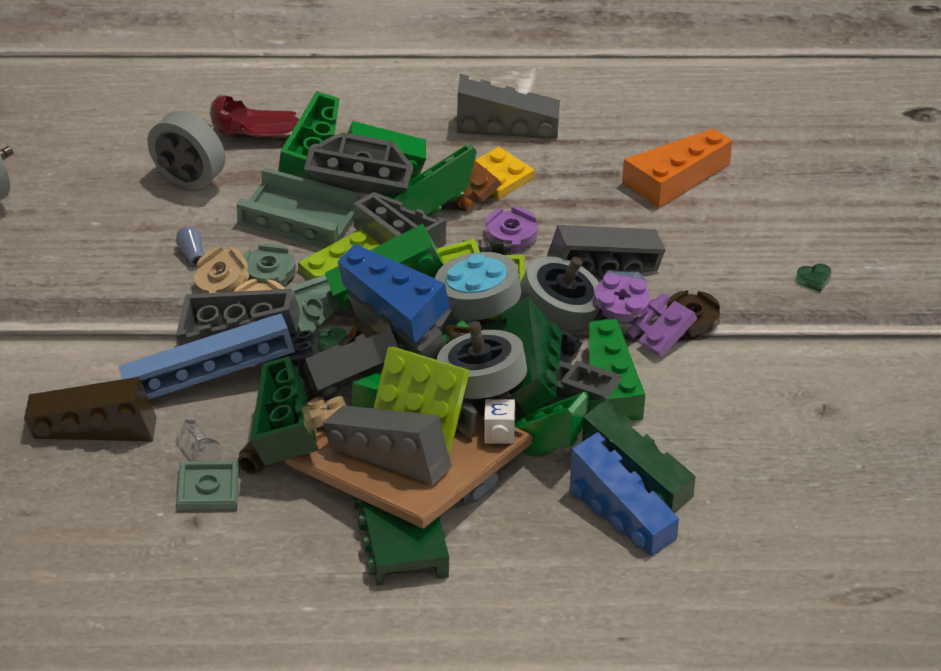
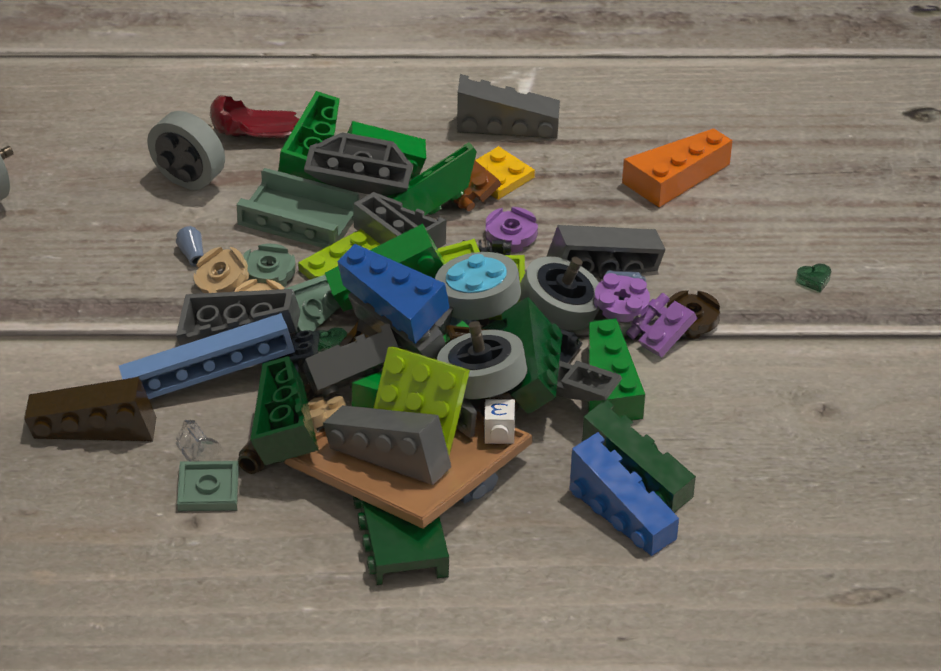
(554, 424): green wedge -> none

